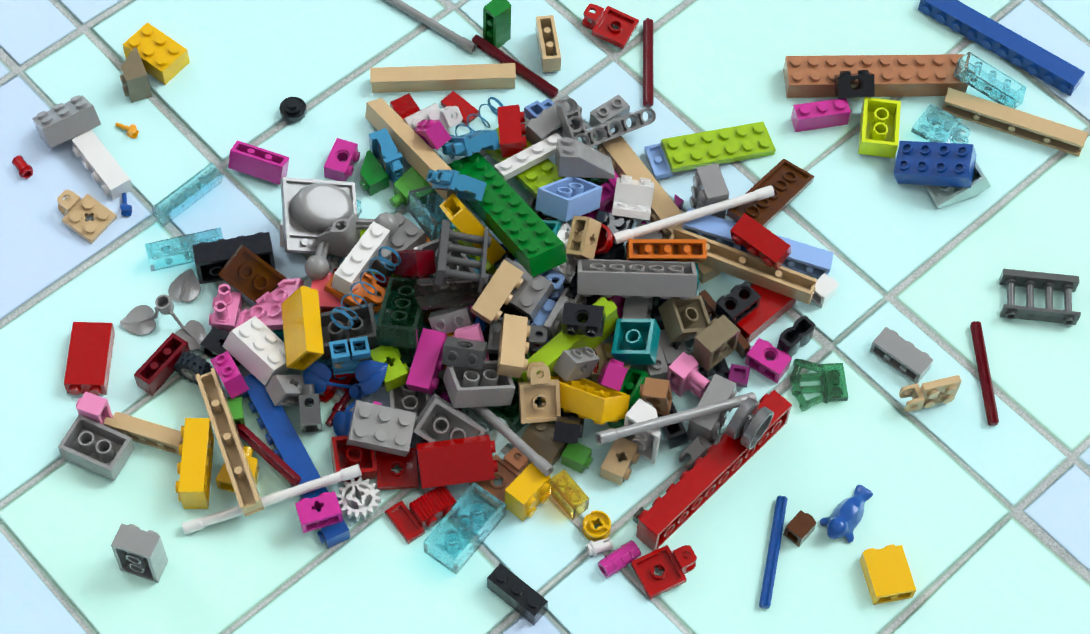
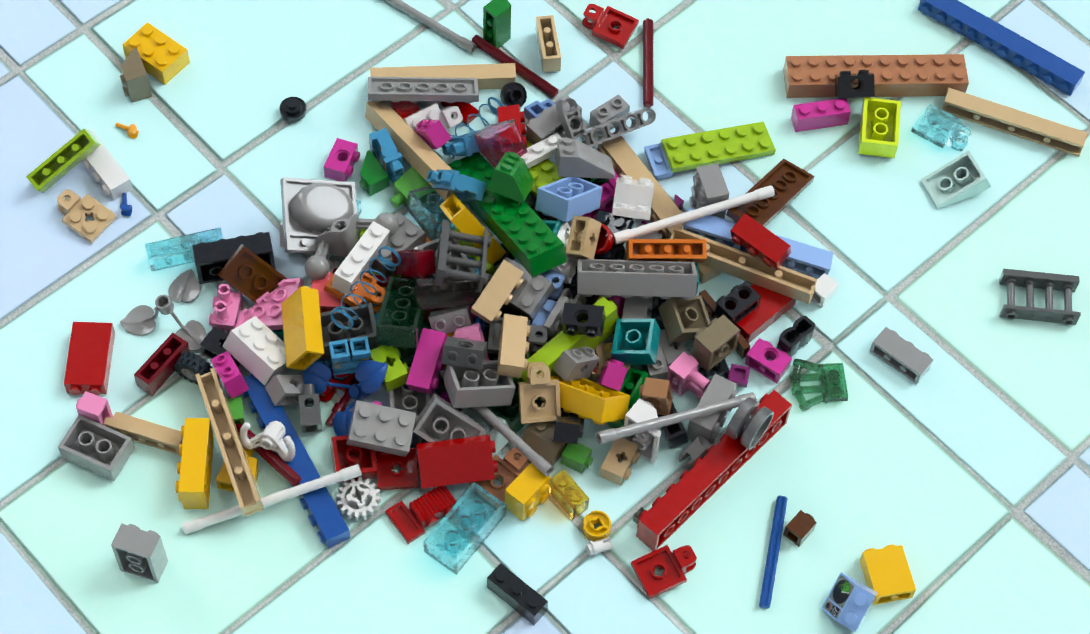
(24, 169): red pin -> none
(63, 160): none -> lime brick
(66, 121): light grey brick -> none
(187, 194): clear light blue brick -> none
(258, 162): dark pink brick -> none
(270, 439): none -> white piece
(329, 513): dark pink brick -> none
(423, 89): none -> light grey plate
(498, 139): none -> clear pink slope
(512, 178): none -> green slope
(513, 94): none -> black plate
(619, 558): dark pink axle -> none
(847, 515): blue animal -> none
(849, 601): none -> light blue slope
(930, 393): tan plate -> none
(935, 164): blue brick -> none
(984, 373): dark red axle -> none
(989, 81): clear light blue brick -> none

